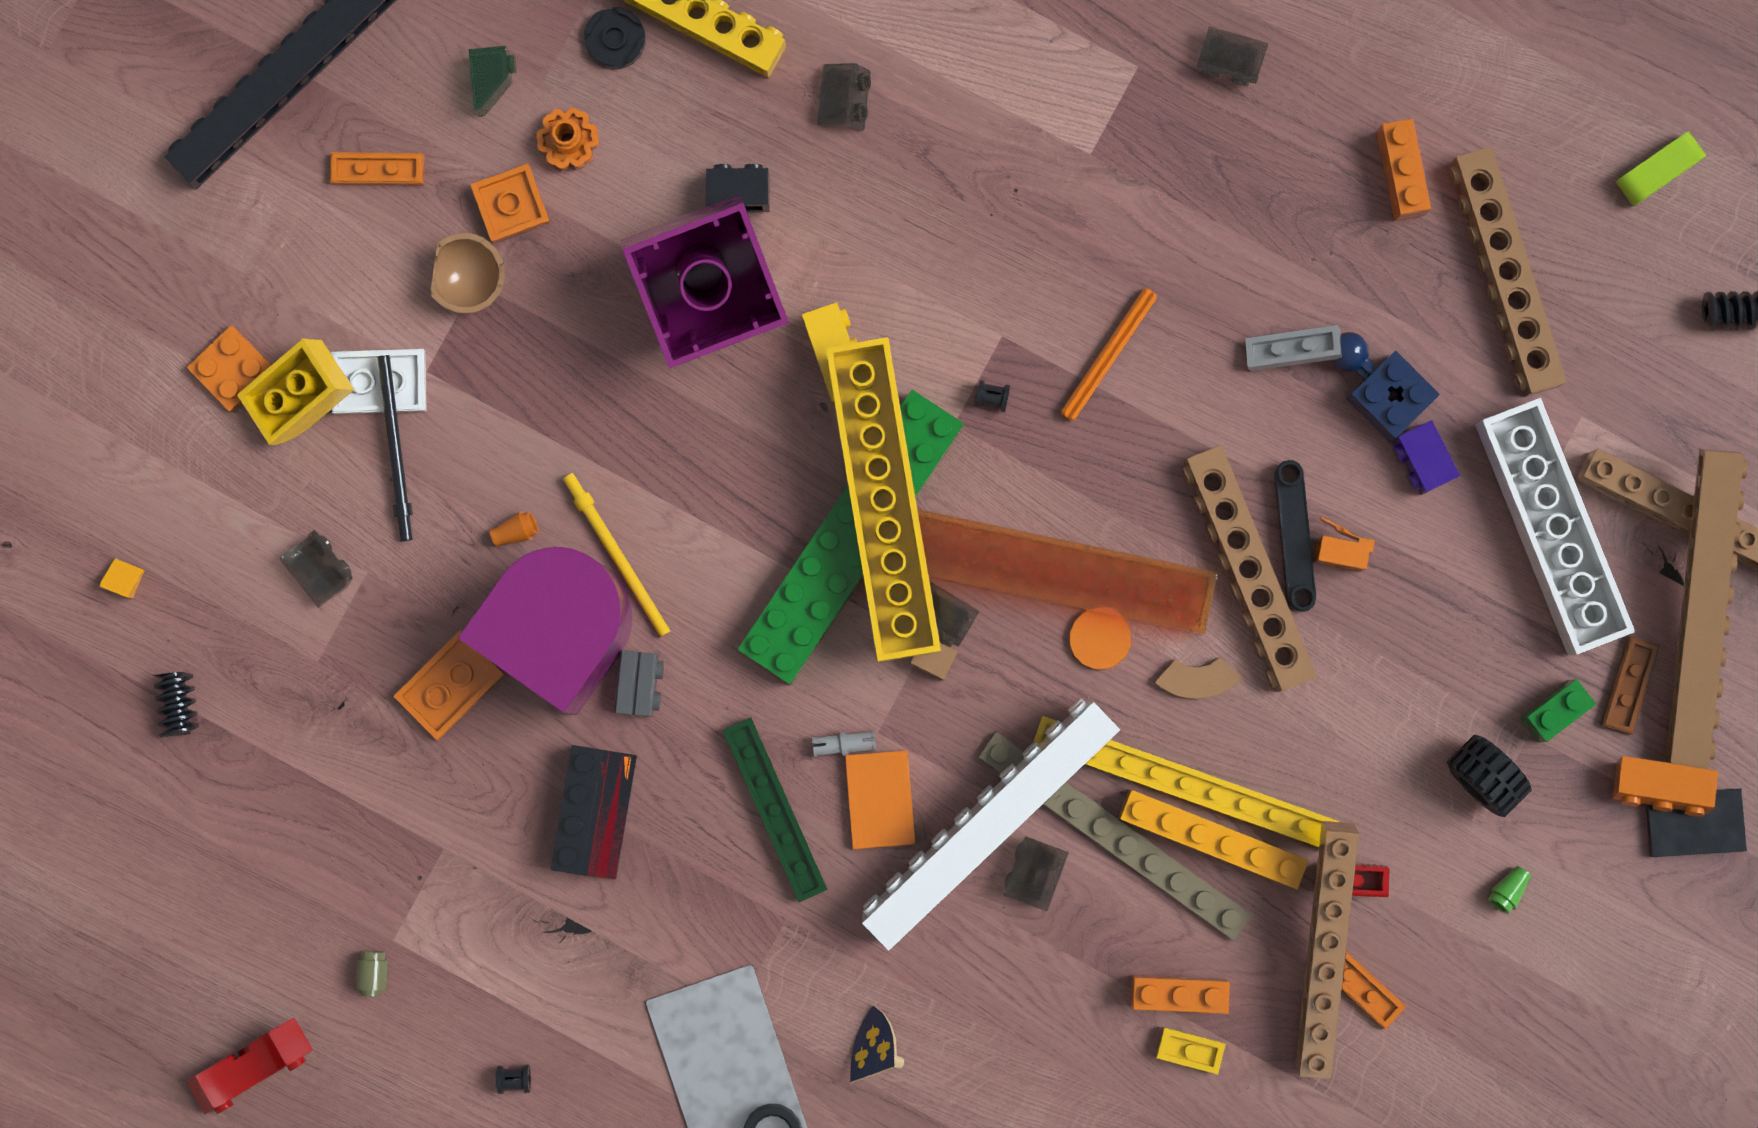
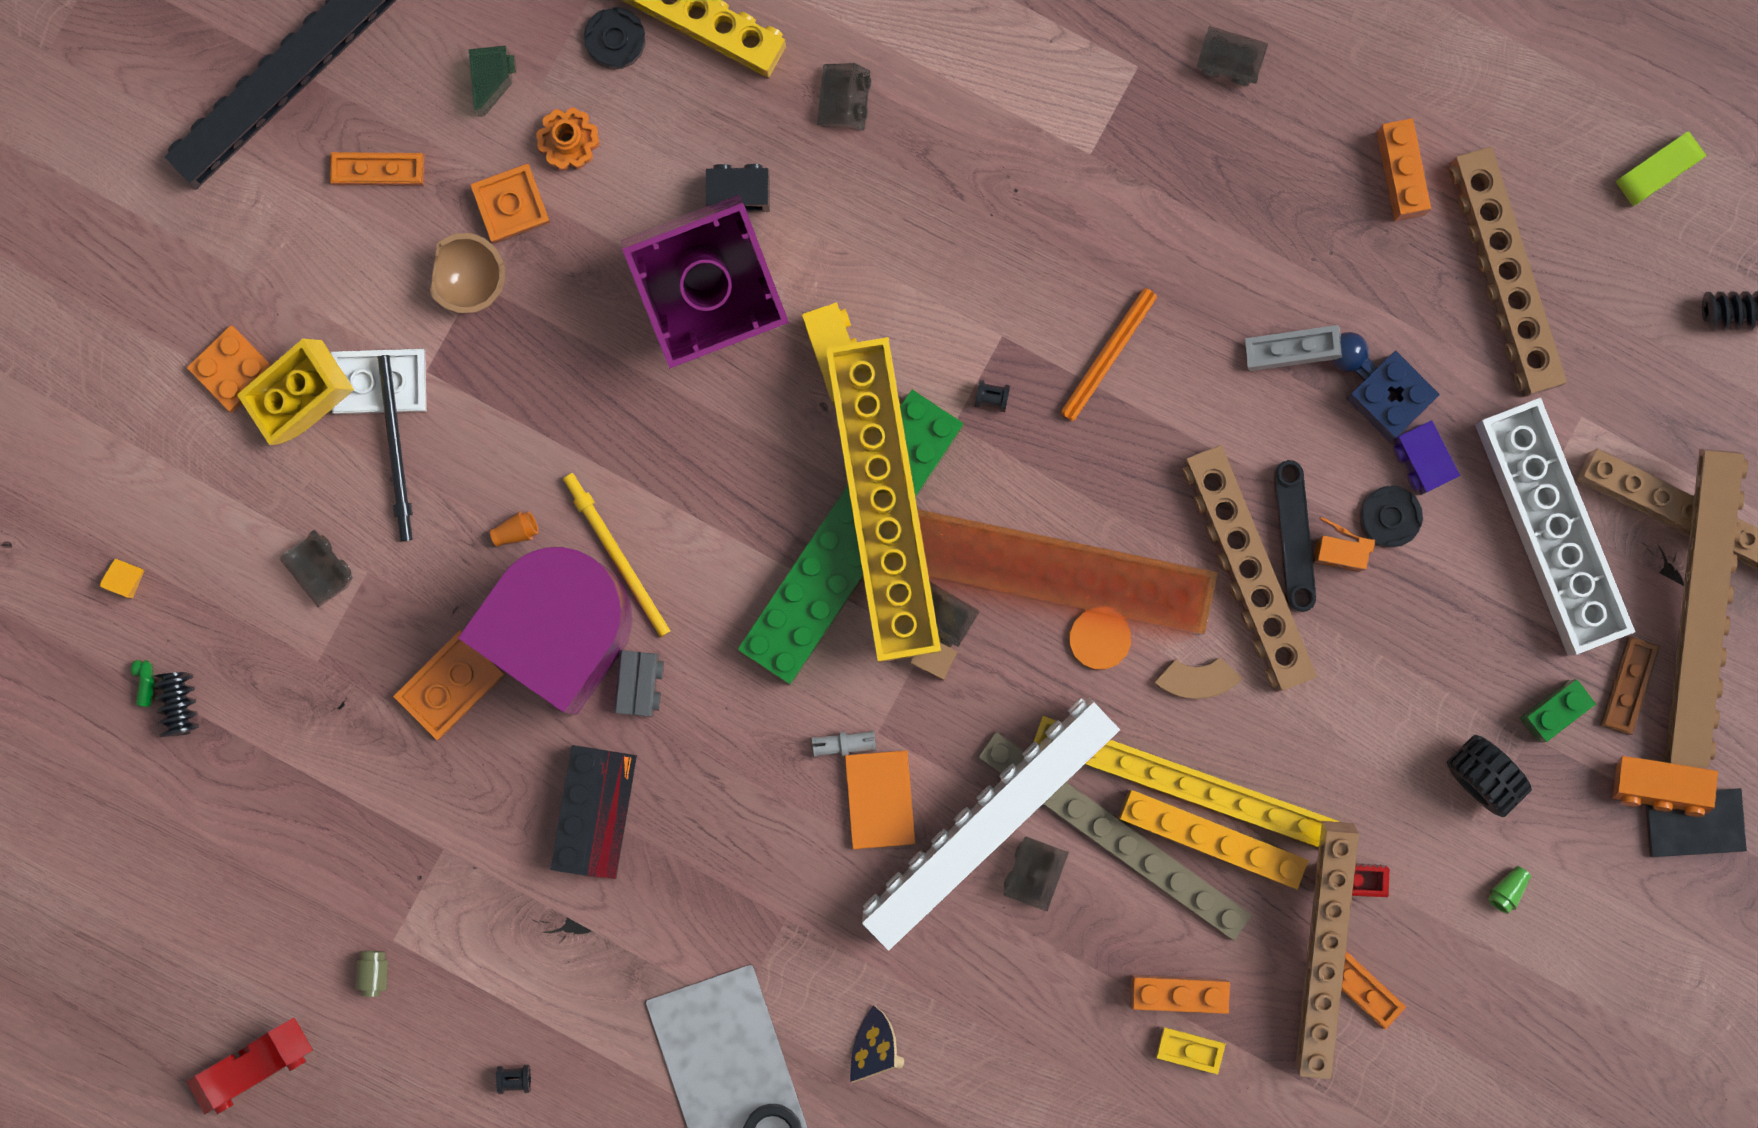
(145, 689): none -> green arm
(775, 810): dark green plate -> none
(1391, 516): none -> black tile

